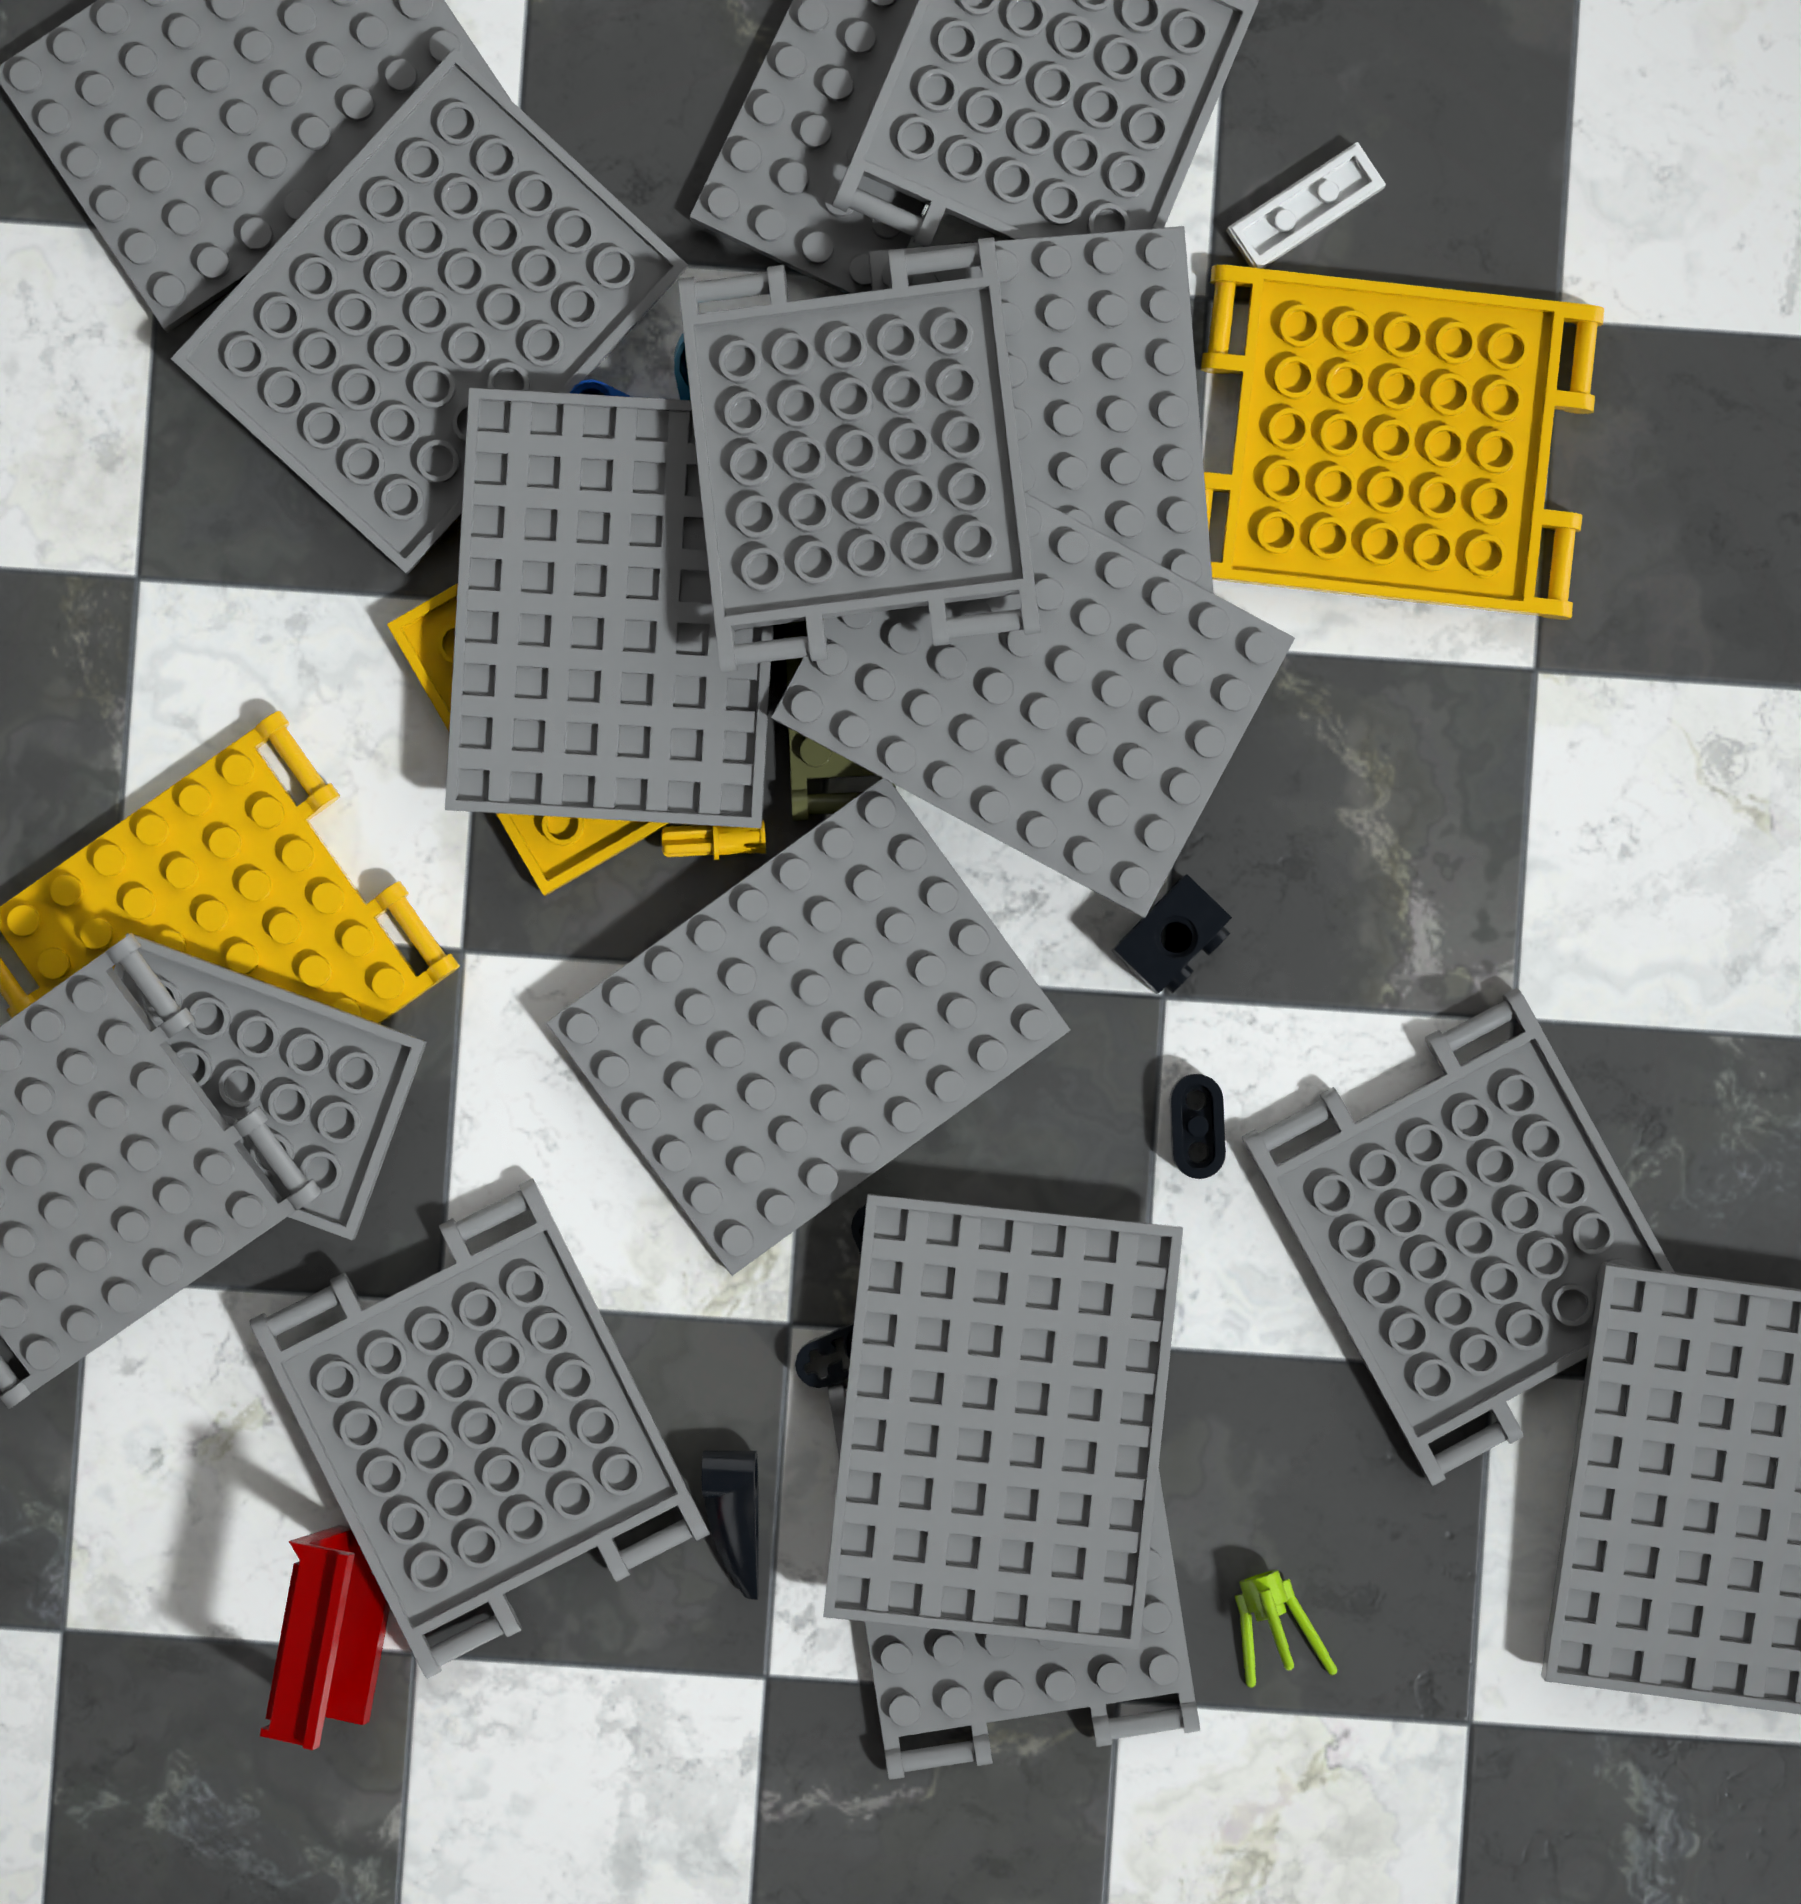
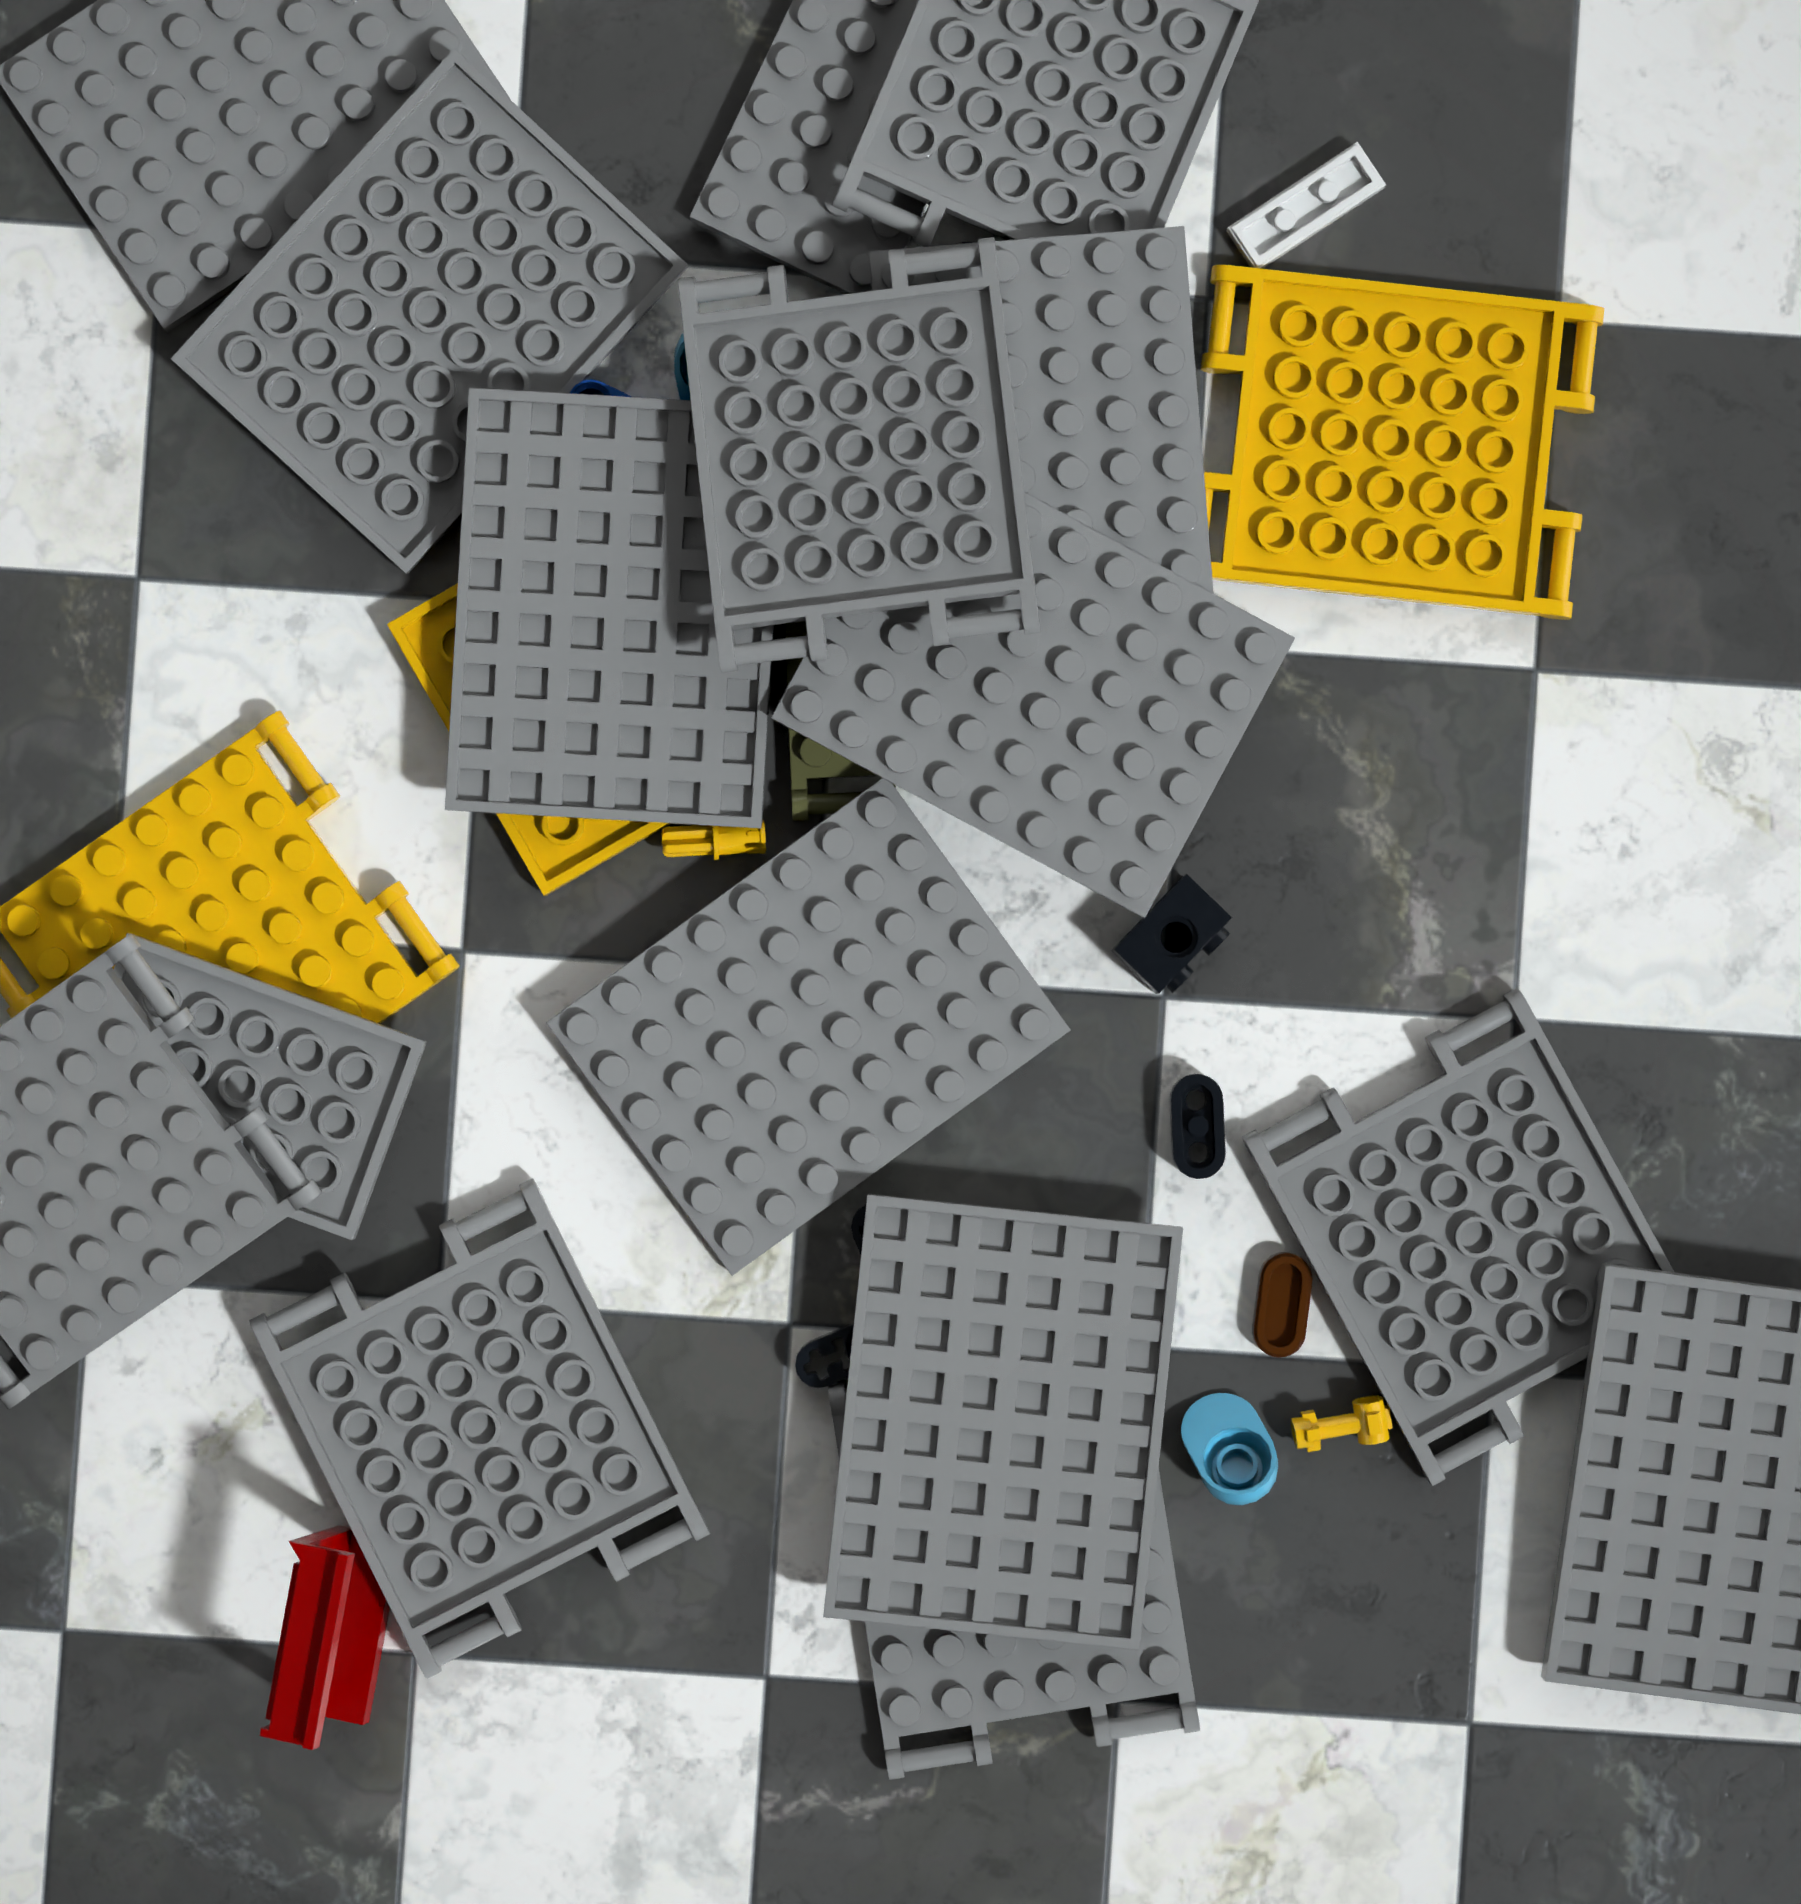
(733, 1513): black piece -> none
(1230, 1448): none -> medium azure cap
(1266, 1598): lime plant -> none
(1282, 1304): none -> reddish brown tile
(1369, 1421): none -> yellow bar

